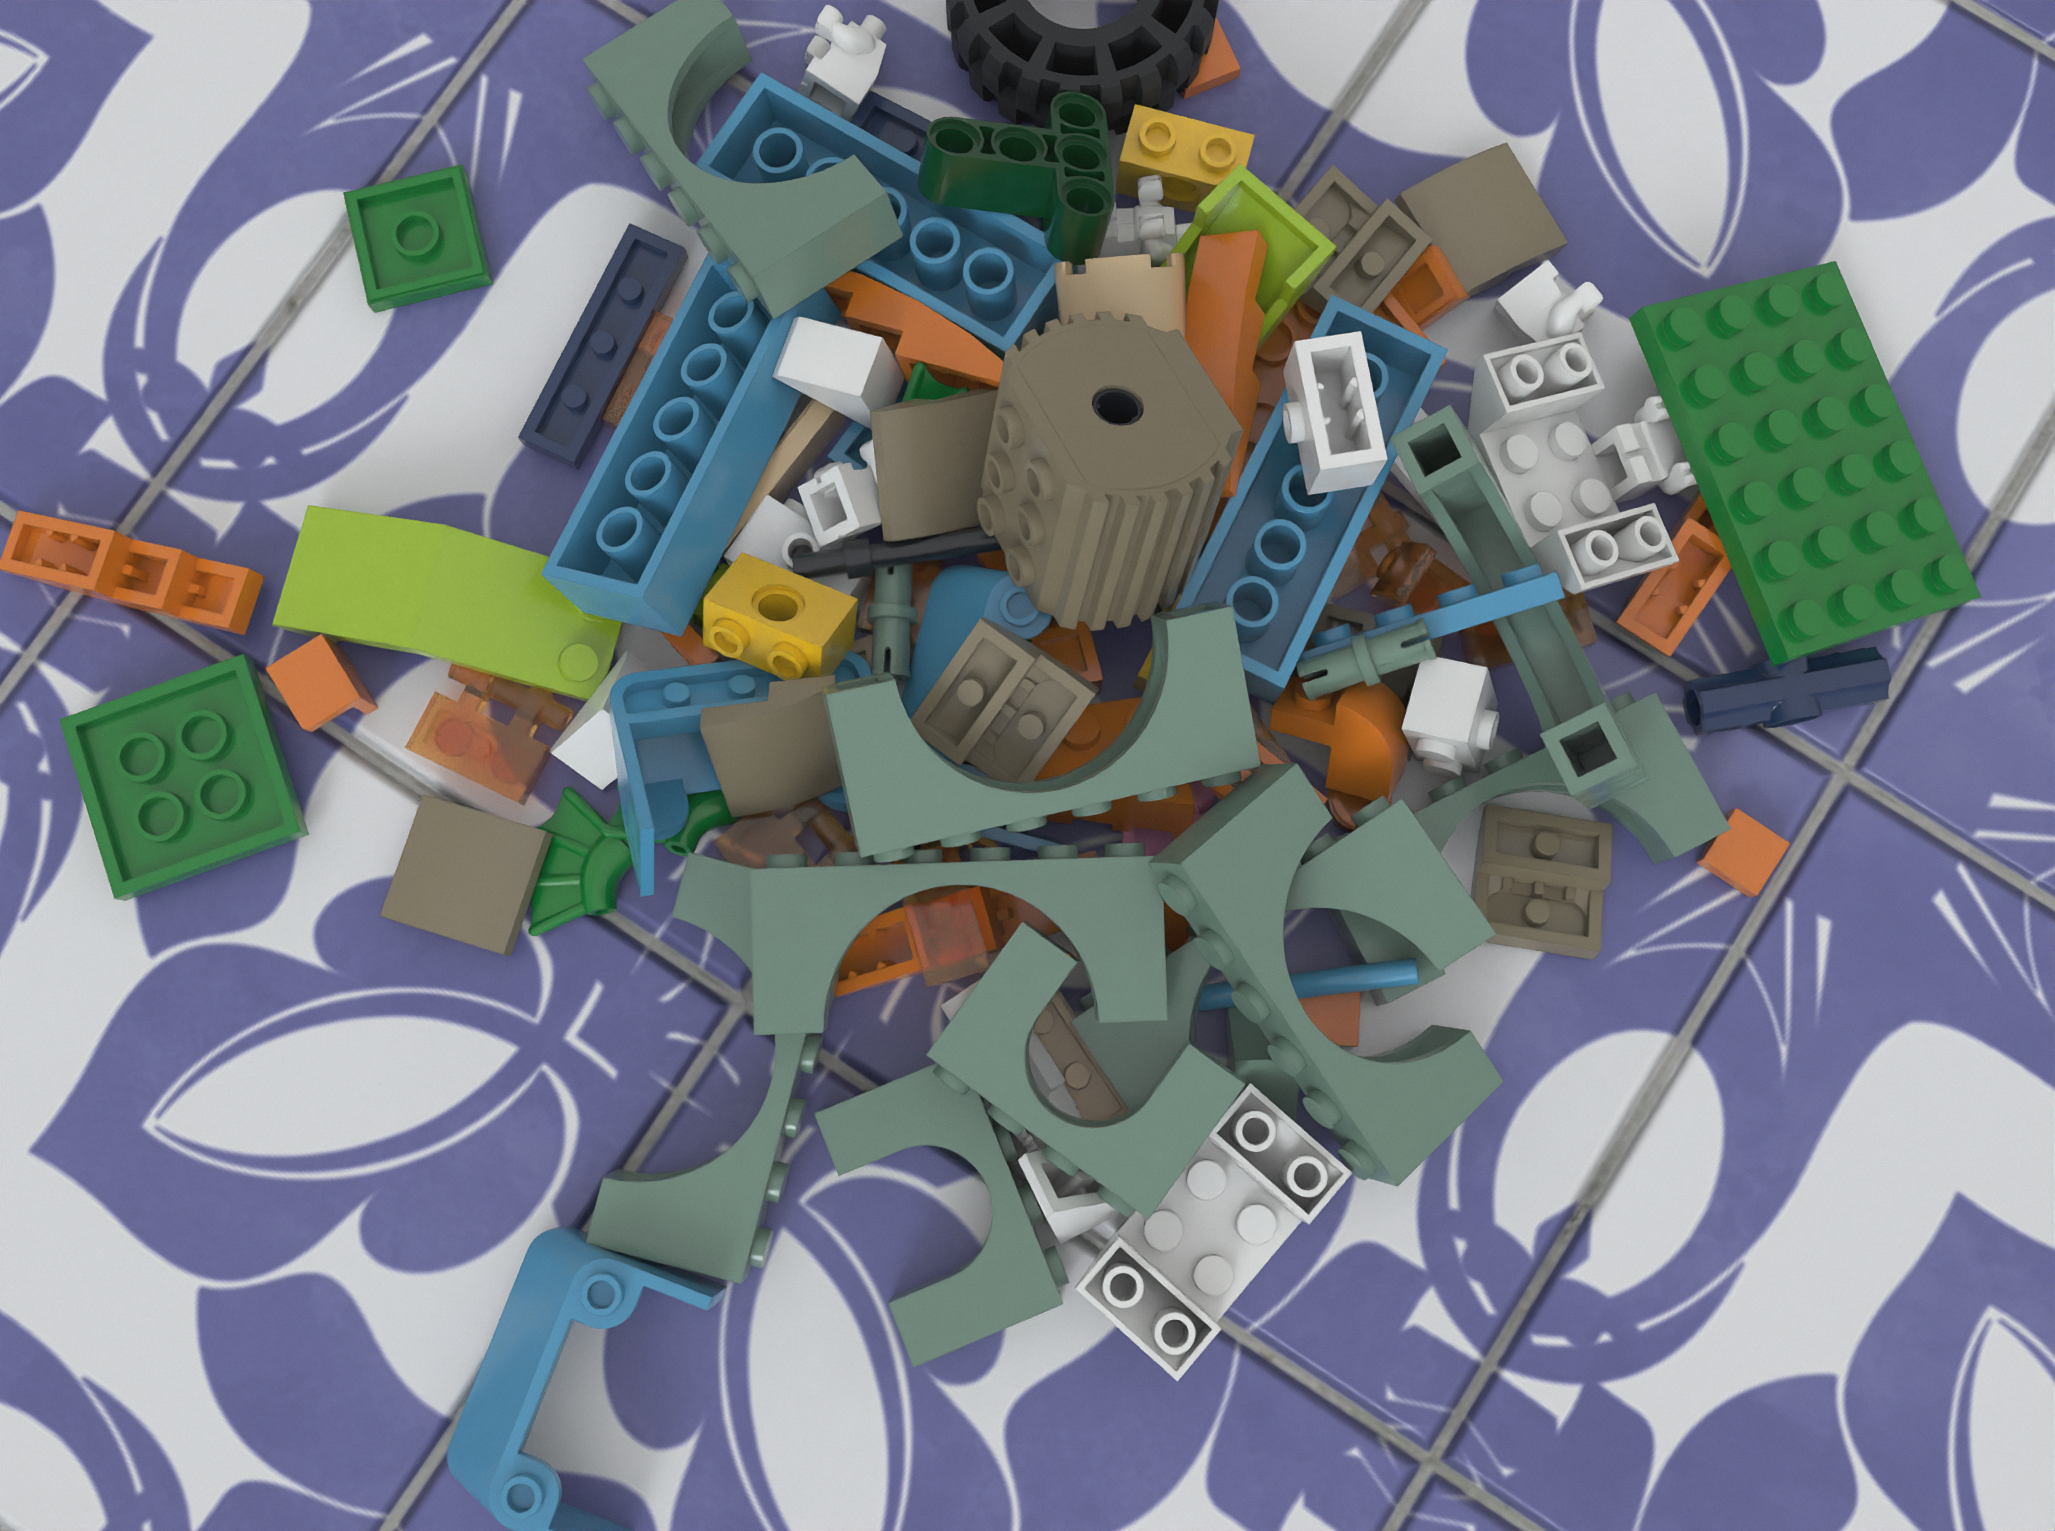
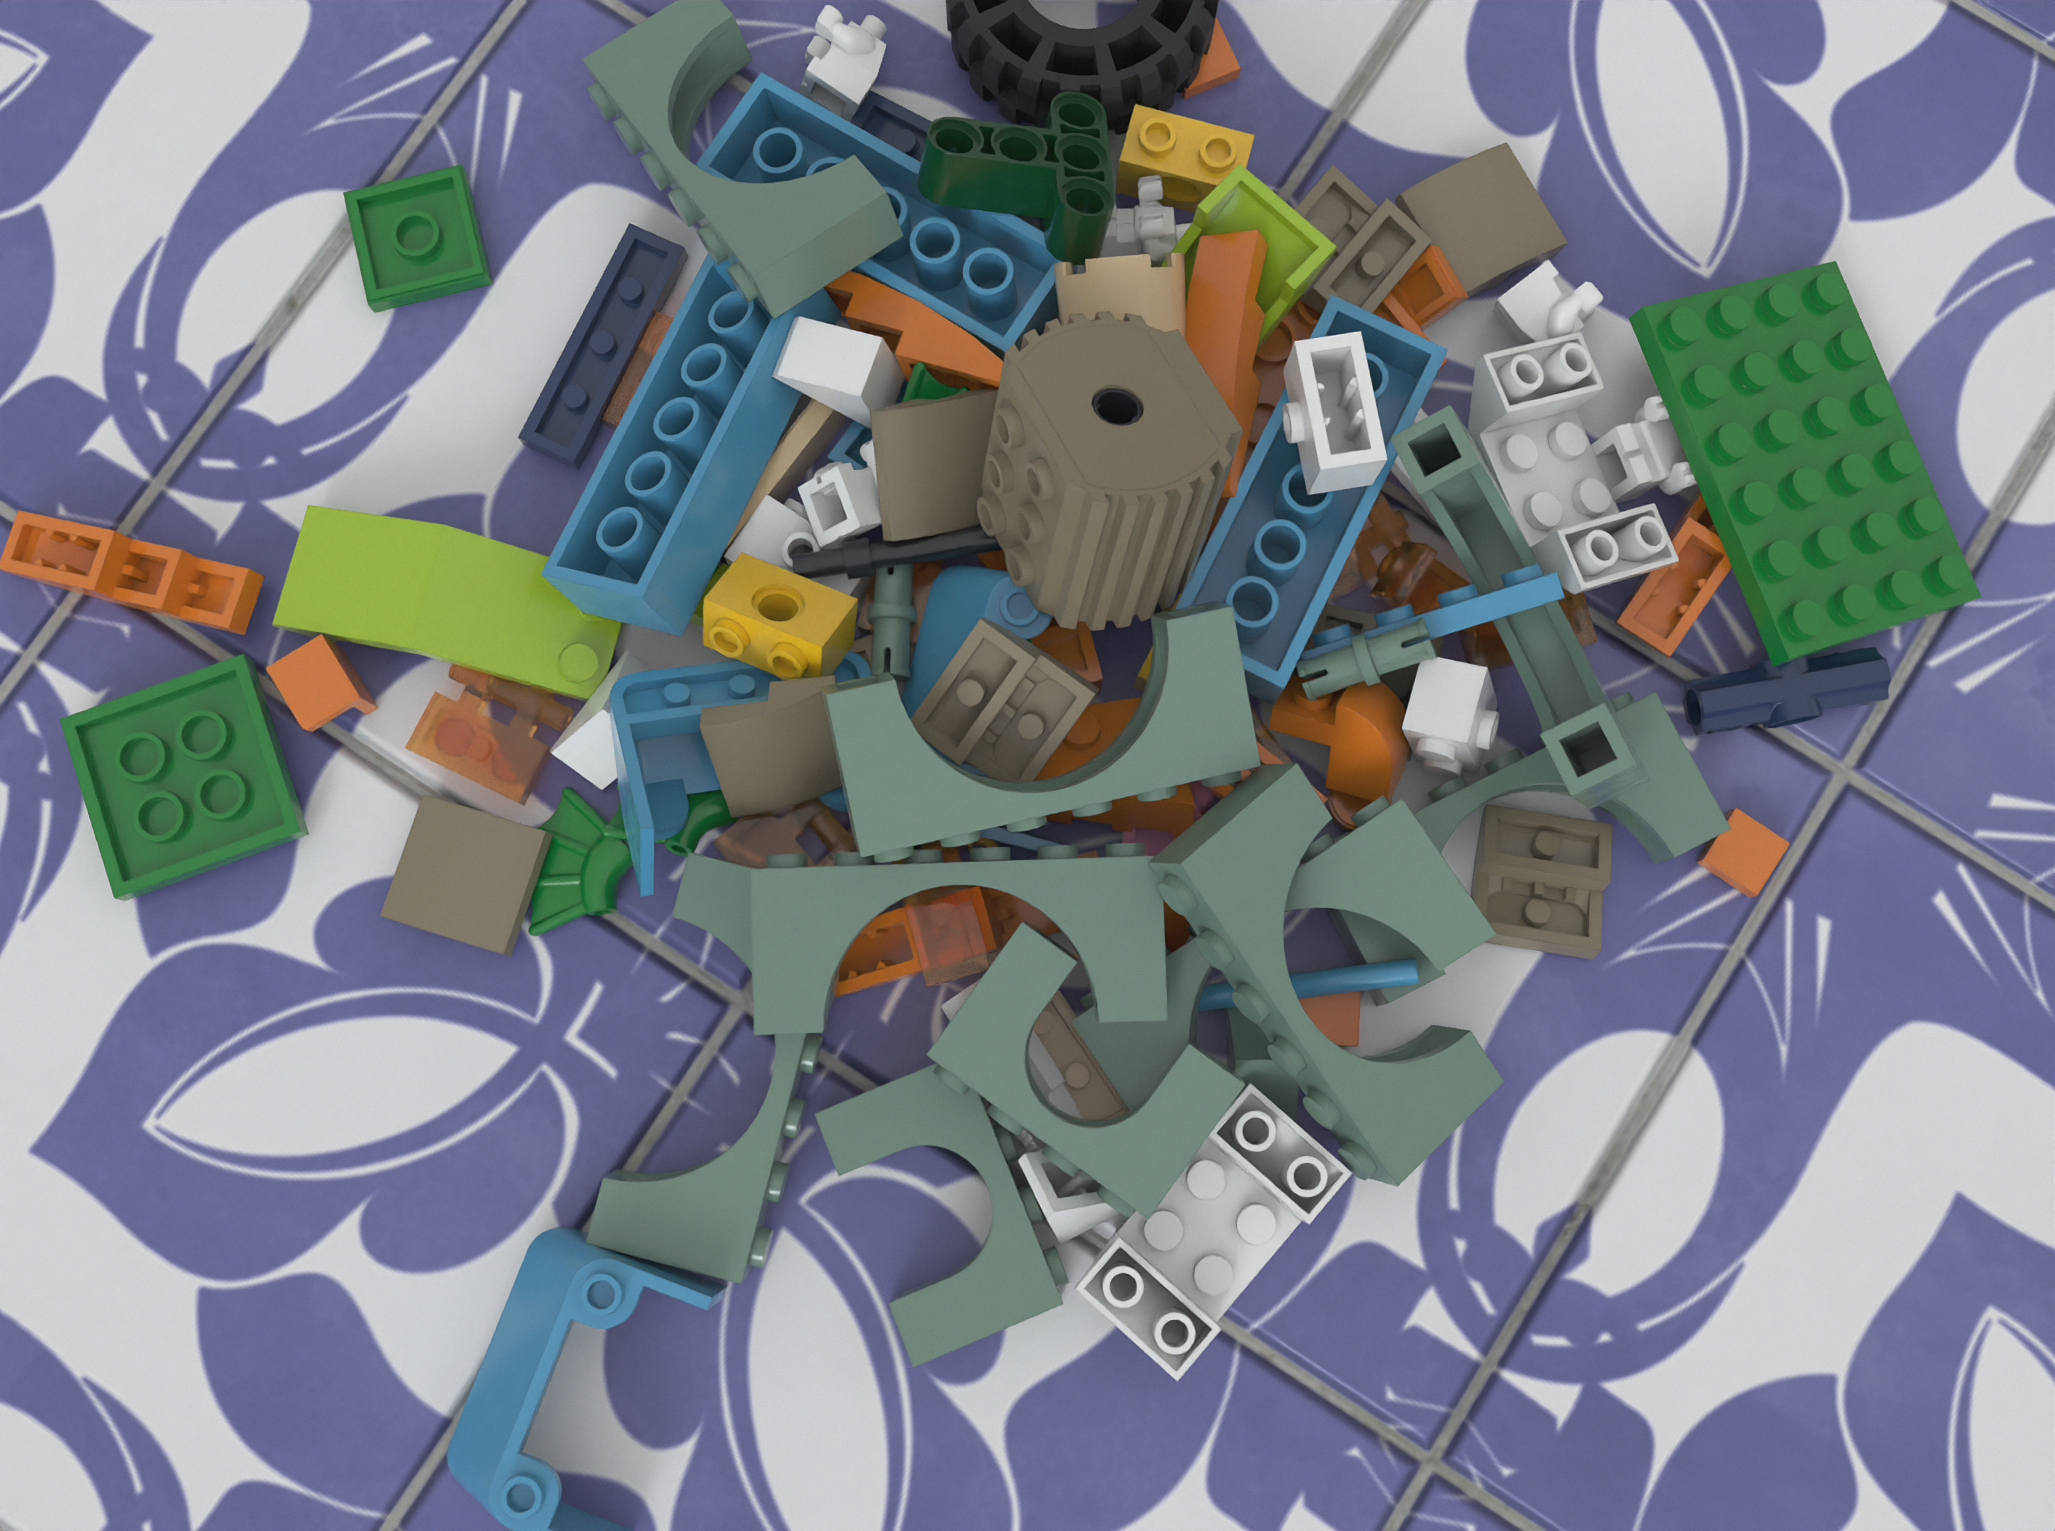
(691, 647): orange tile -> none

